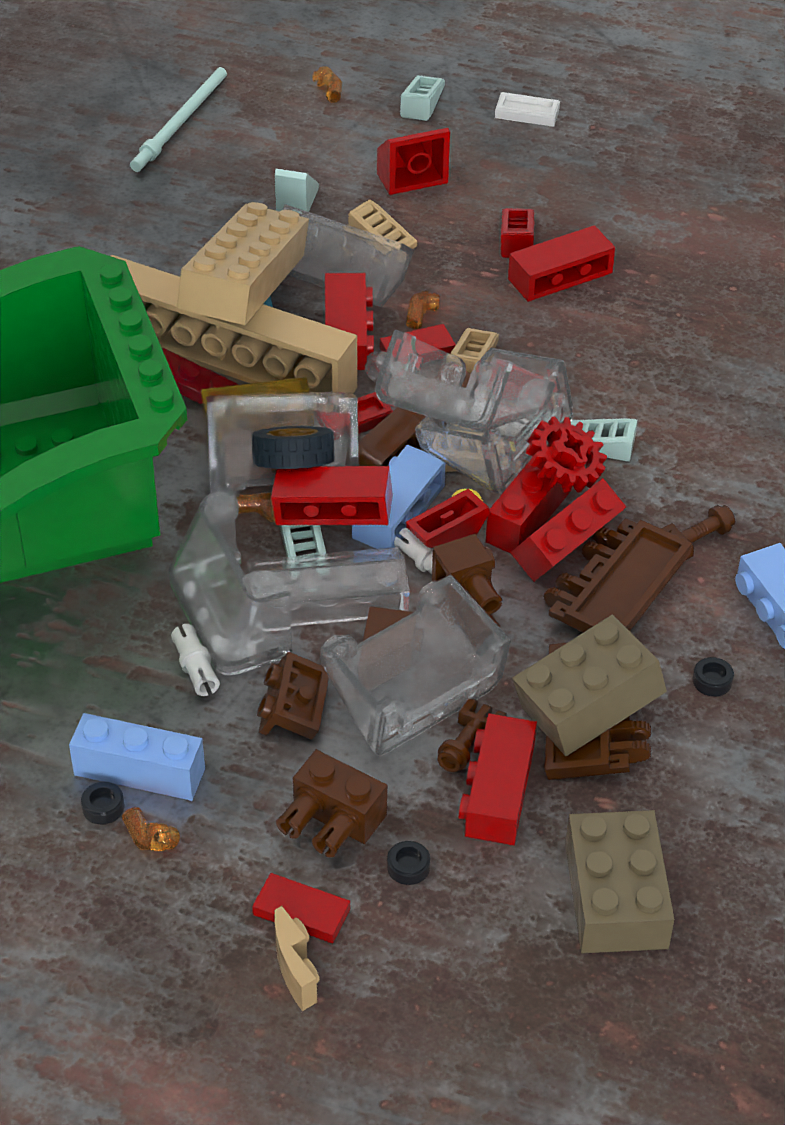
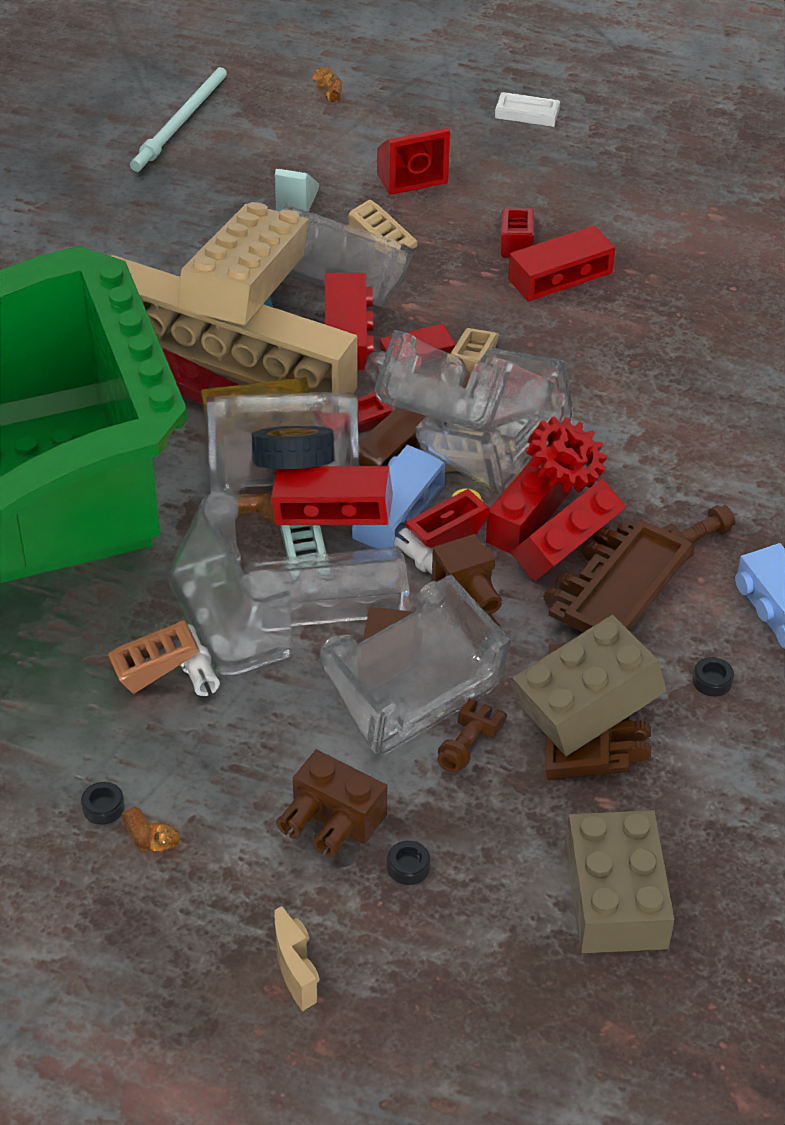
(130, 658): none -> nougat slope
(137, 756): light blue brick -> none
(293, 696): reddish brown bracket -> none
(317, 910): red tile -> none
(419, 305): clear orange arm -> none
(421, 97): light aqua slope -> none
(498, 779): red brick -> none
(615, 434): light aqua slope -> none

